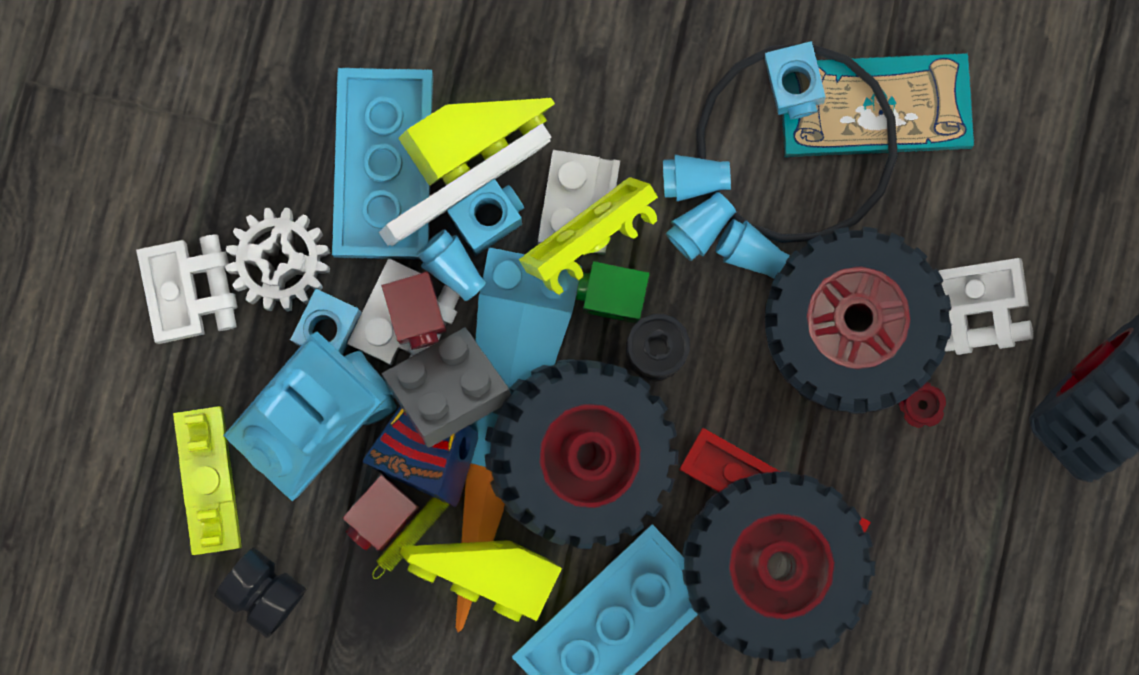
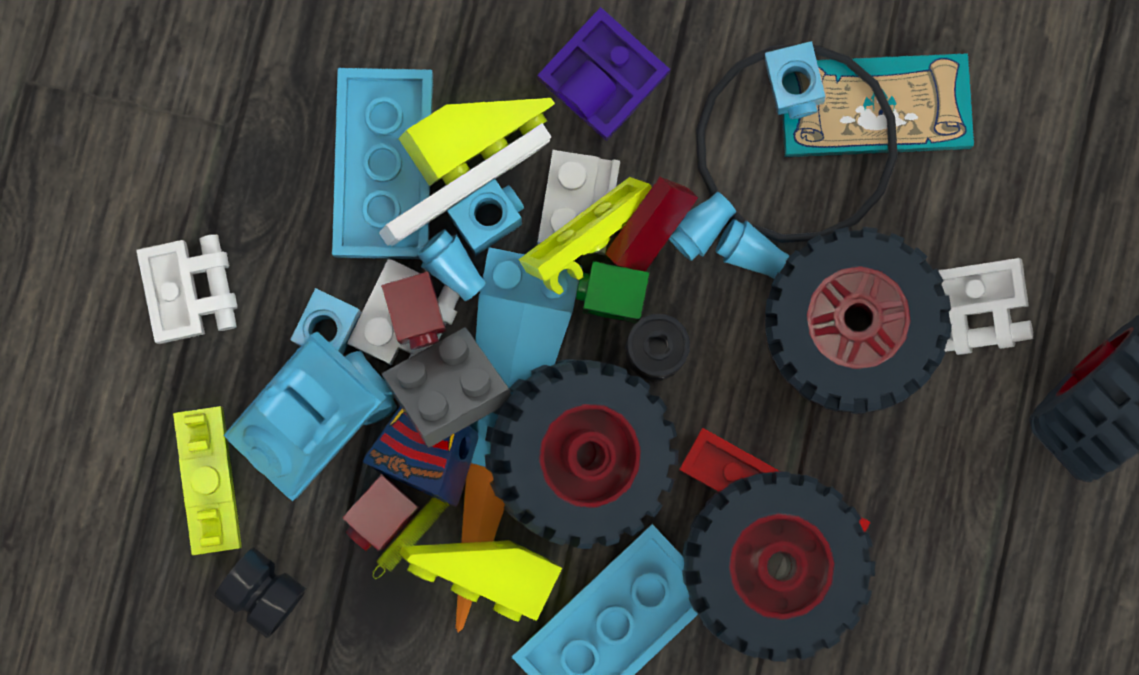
(257, 255): white gear -> none
(603, 74): none -> dark purple plate
(651, 225): none -> dark red tile
(693, 177): medium azure cone -> none
(931, 414): dark red plate -> none

